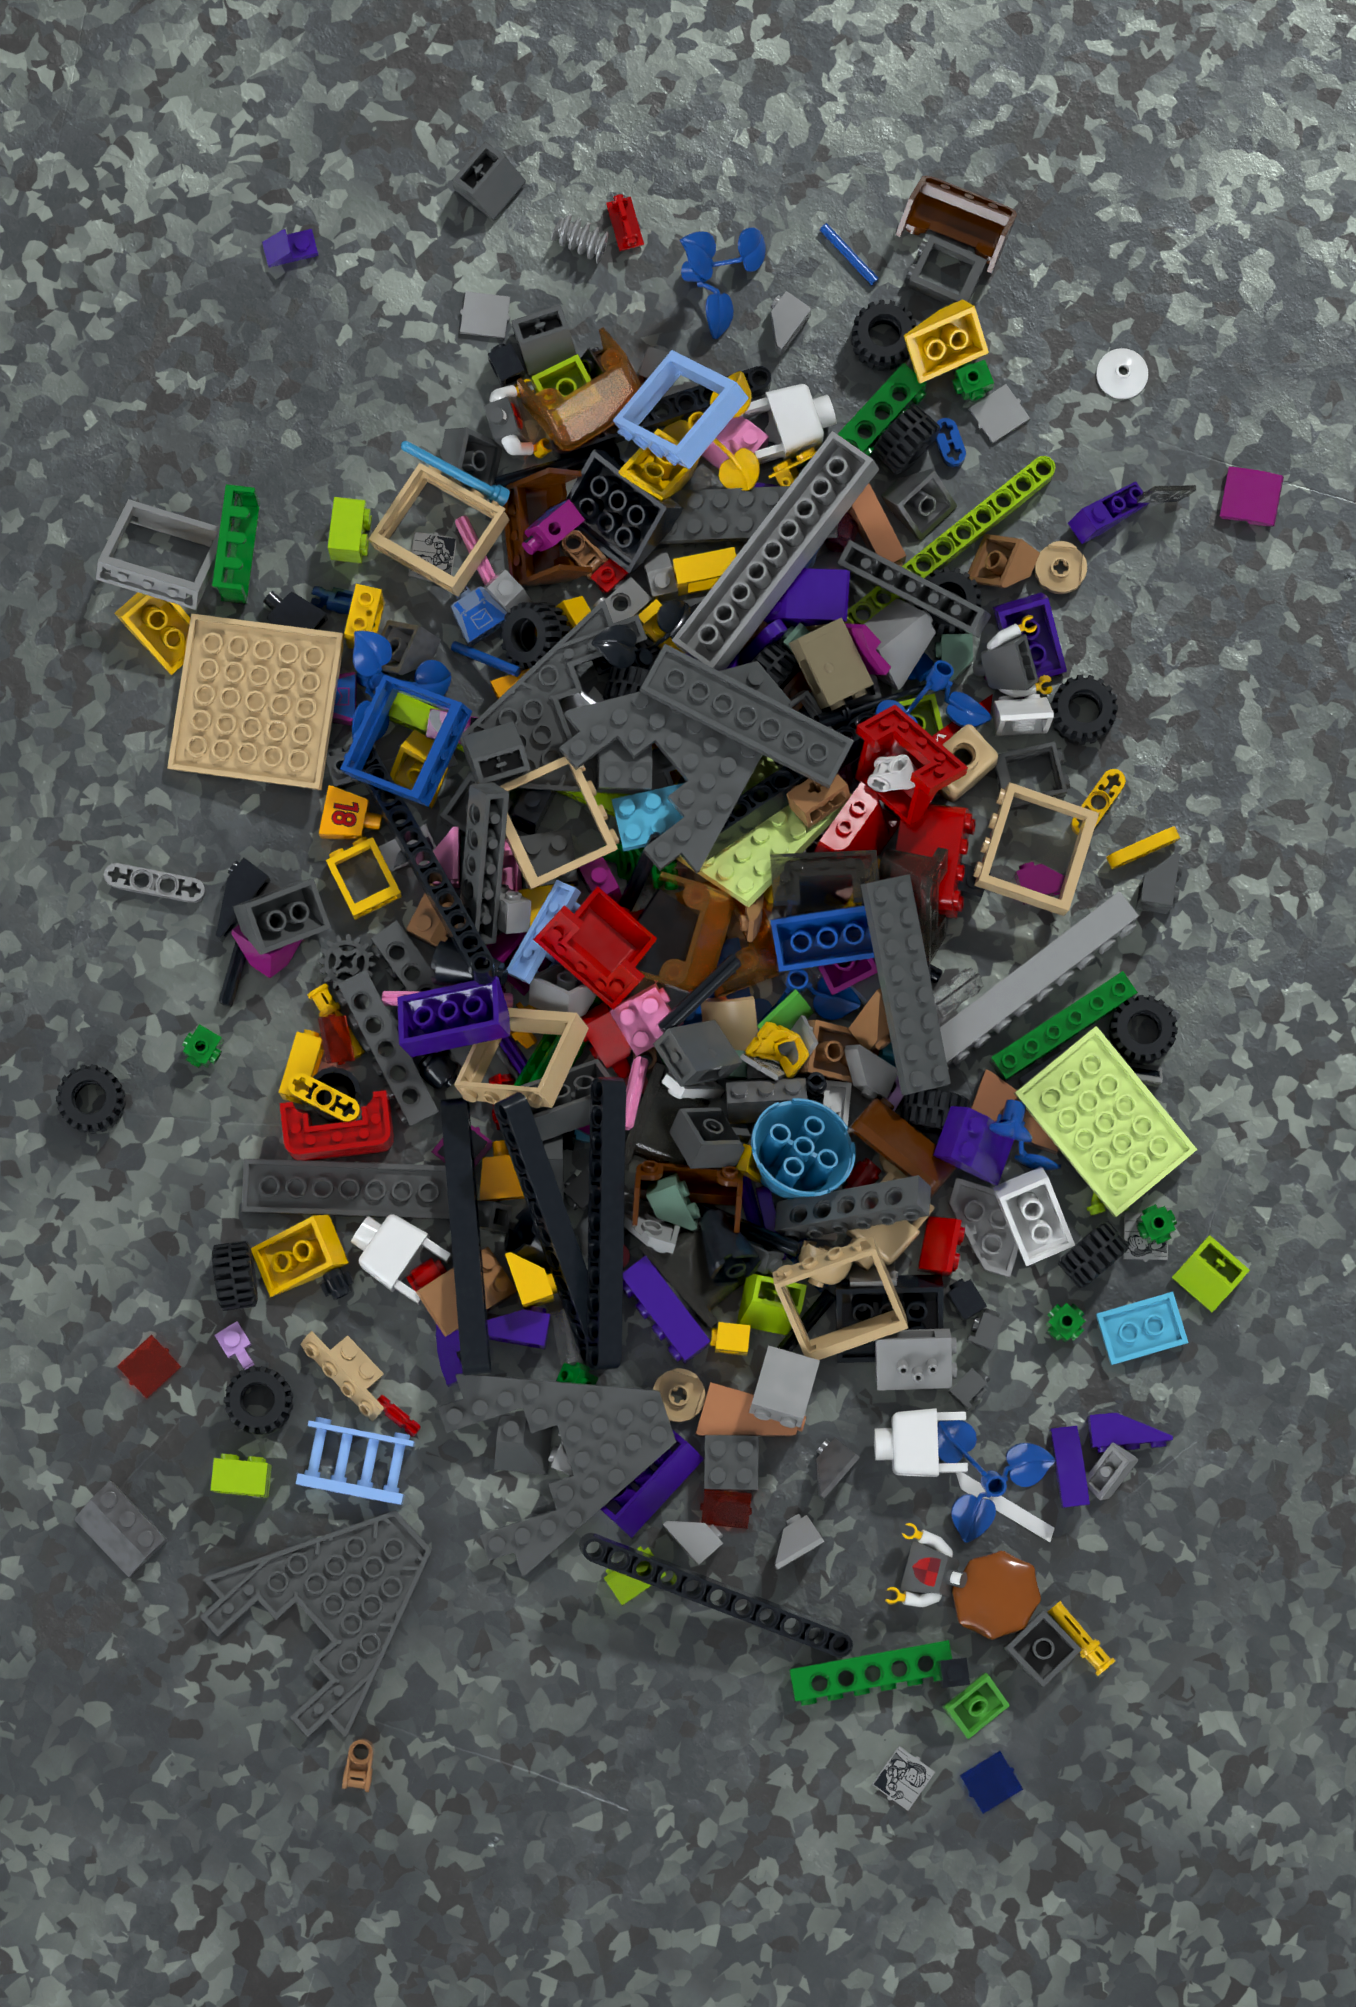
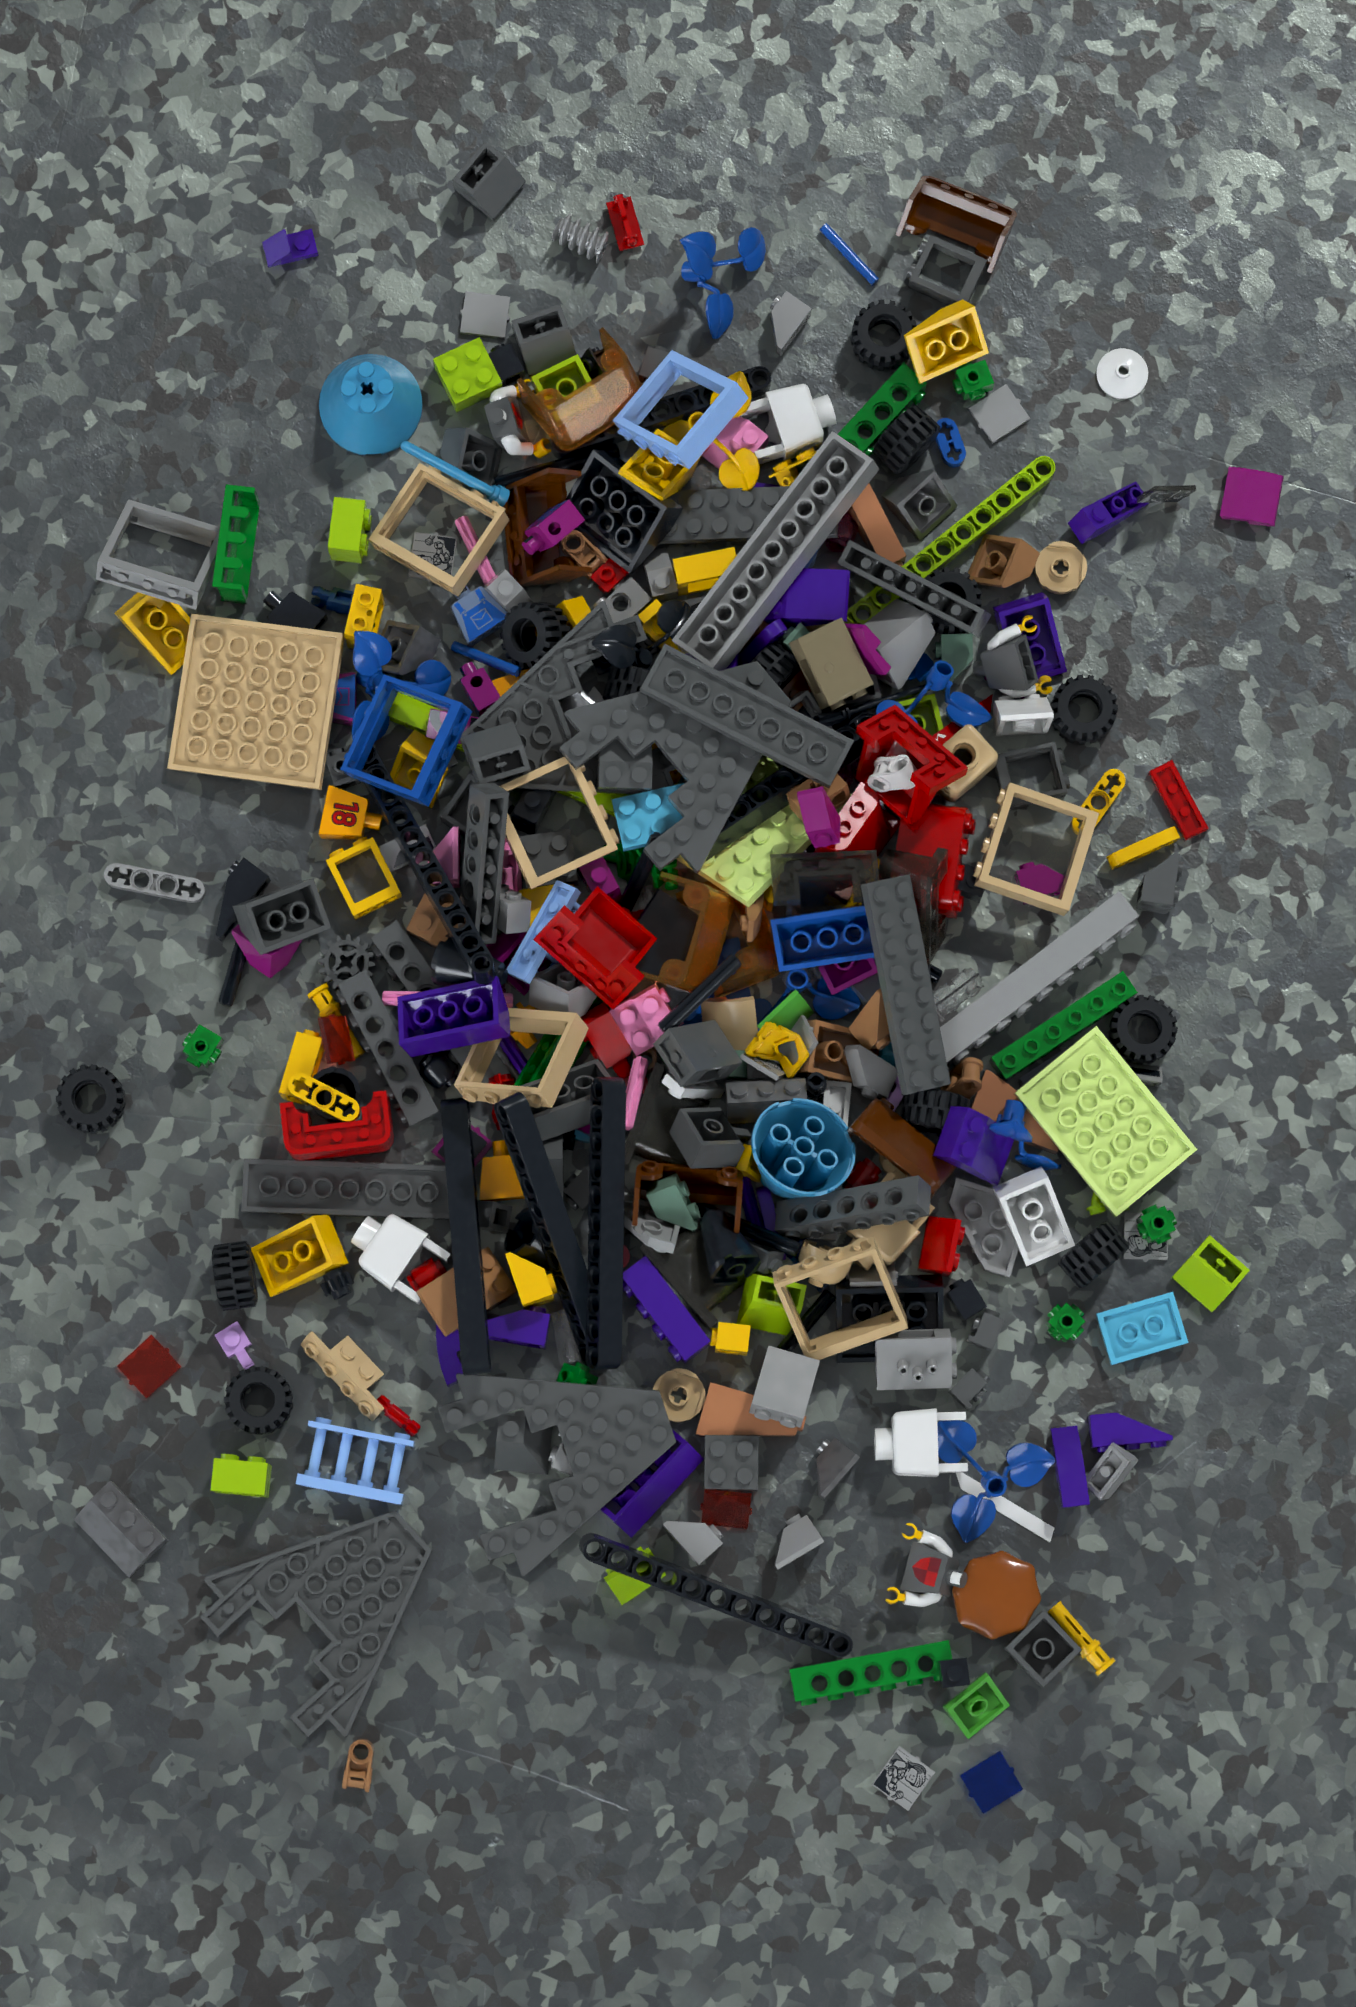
(370, 404): none -> dark azure cone
(467, 374): none -> lime brick
(478, 688): none -> magenta torso
(819, 817): none -> magenta slope
(965, 1077): none -> medium nougat piece
(1178, 800): none -> red tile

